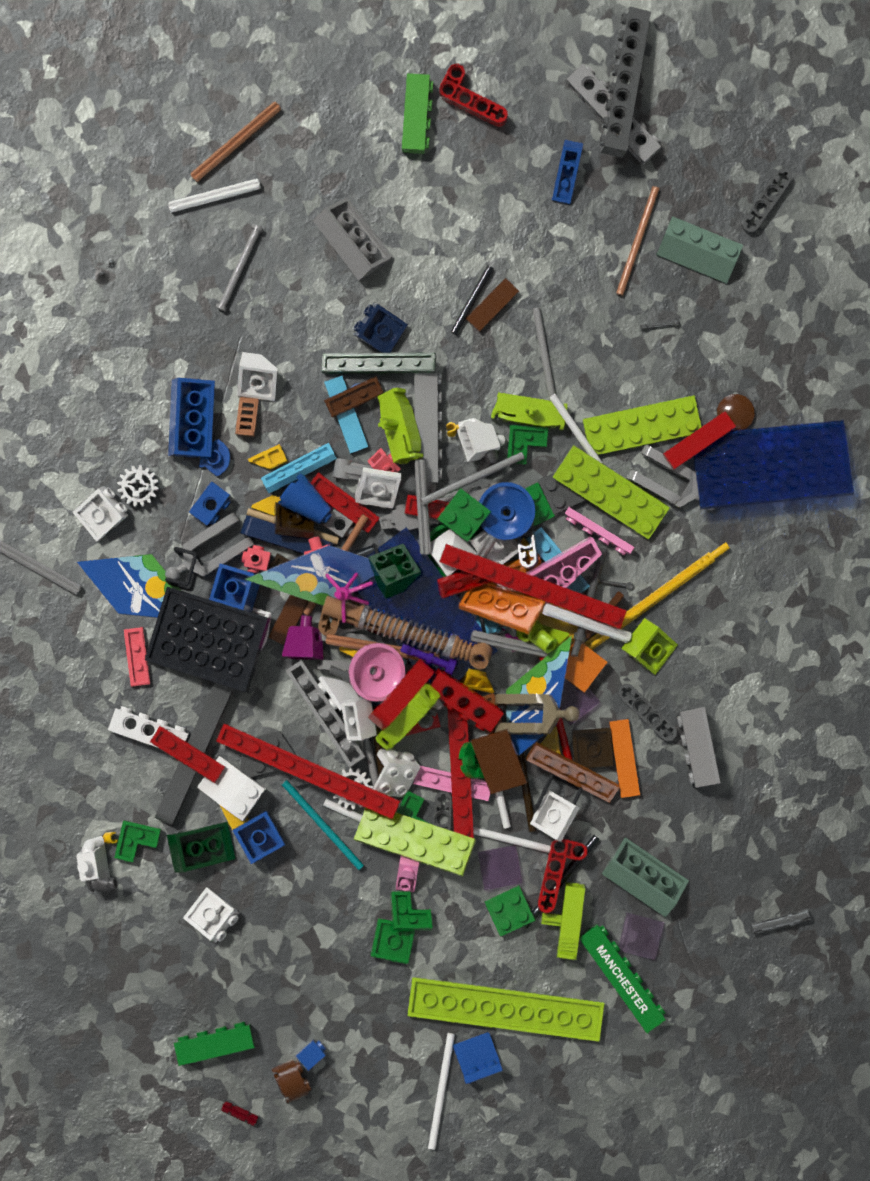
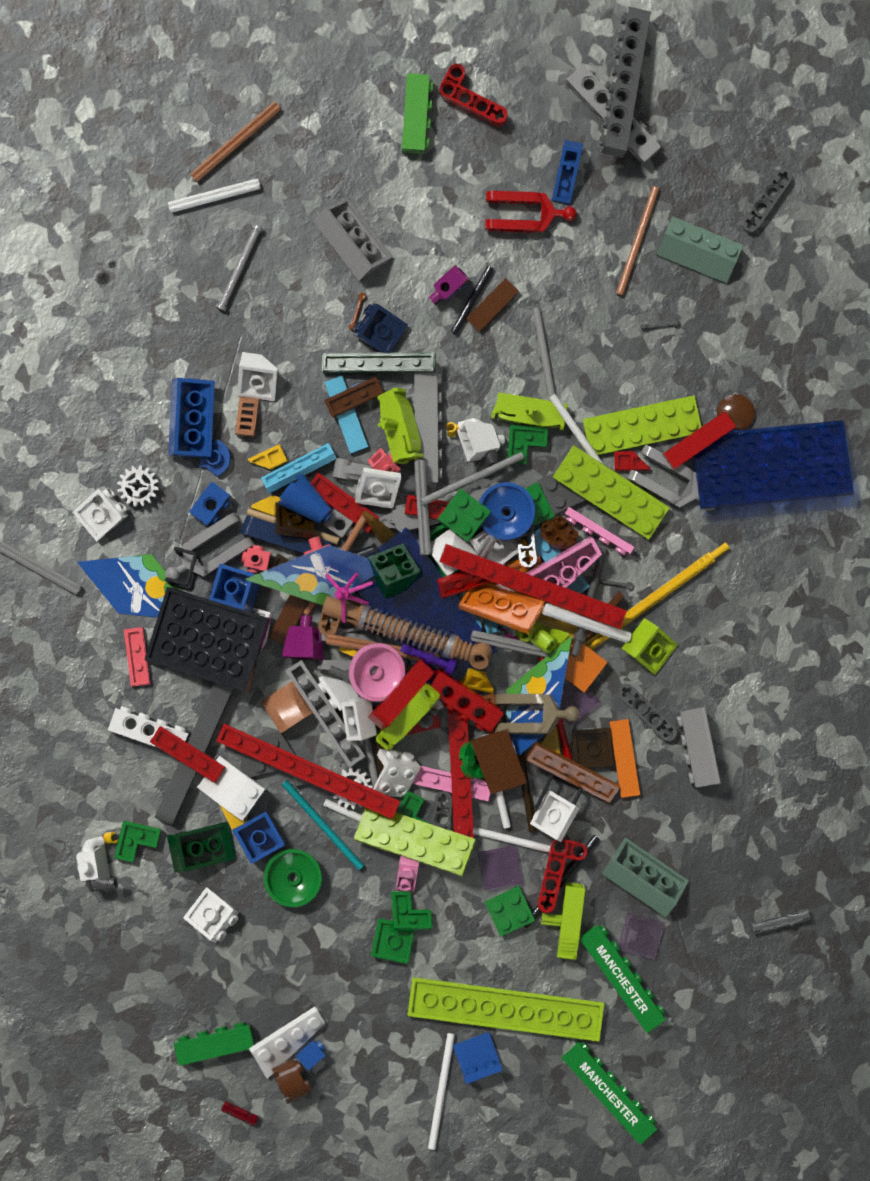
(278, 880): none -> green dish
(286, 707): none -> nougat slope
(286, 1041): none -> white wing
(361, 296): none -> dark orange hinge
(381, 531): none -> pearl gold slope
(457, 281): none -> magenta torso
(548, 212): none -> red piece
(559, 533): none -> reddish brown dish
(608, 1092): none -> green brick
(628, 461): none -> red tile

